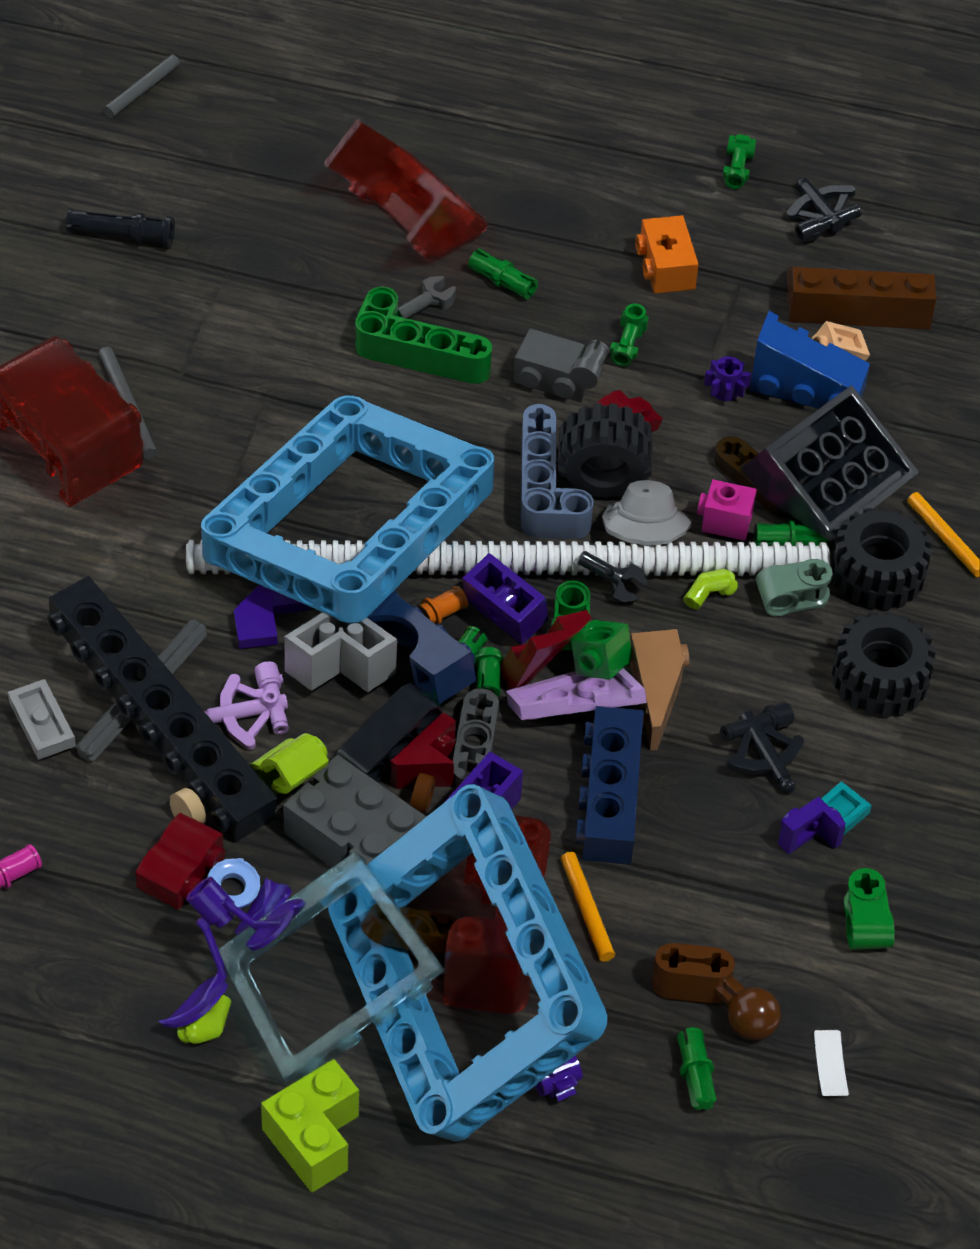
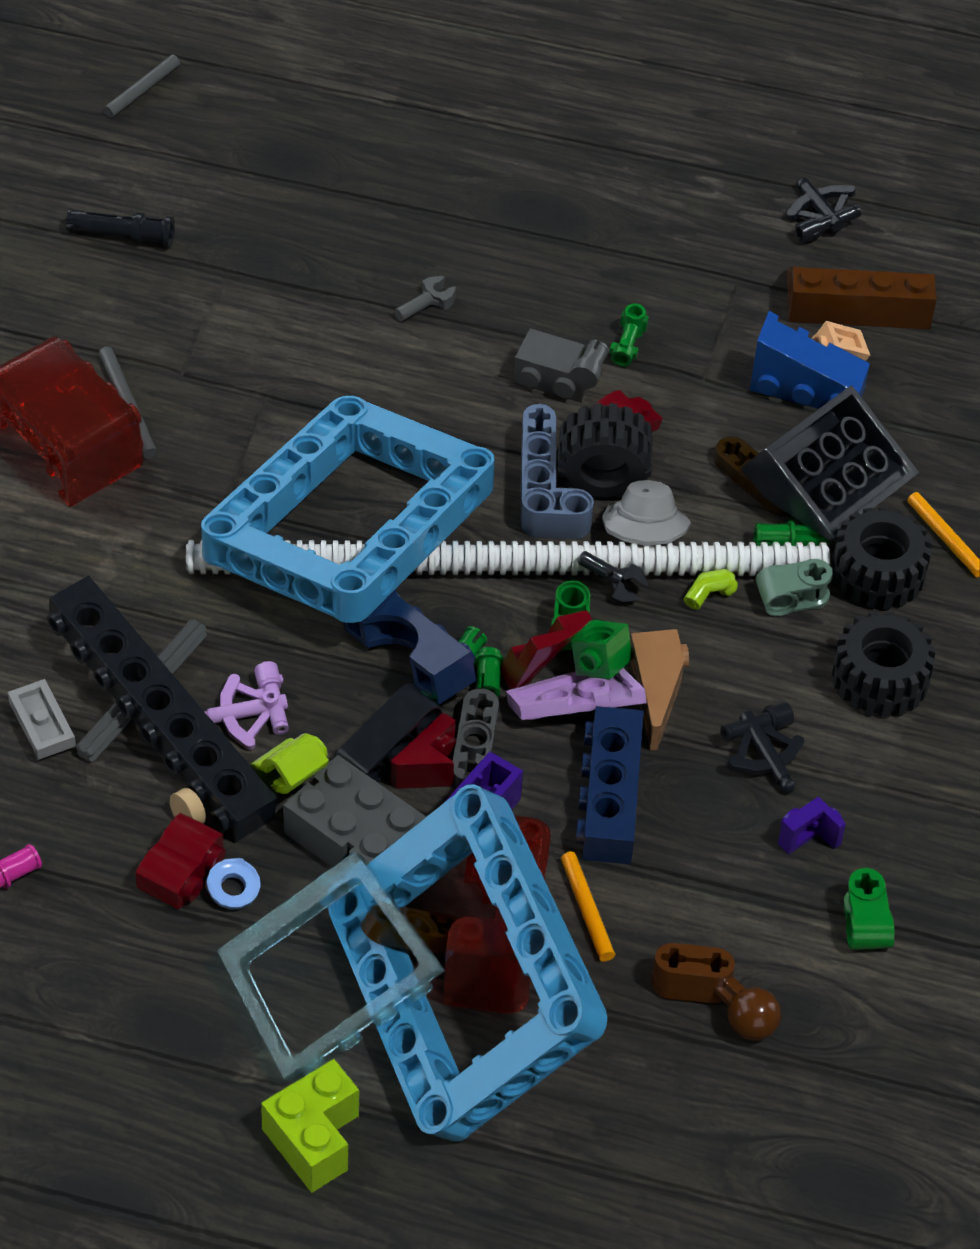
(208, 1026): lime arm -> none
(218, 909): dark purple plant -> none
(255, 616): dark purple tile -> none
(334, 647): light grey brick -> none
(406, 190): clear red windscreen -> none
(416, 344): green beam -> none
(423, 792): reddish brown tile -> none
(443, 604): orange pin -> none
(503, 273): green pin -> none
(505, 598): dark purple brick -> none
(561, 1081): dark purple gear -> none
(667, 254): orange brick -> none
(696, 1068): green axle -> none
(727, 378): dark purple gear -> none
(727, 509): dark pink brick -> none
(740, 148): green bar -> none
(830, 1063): white sticker -> none
(849, 804): teal tile -> none

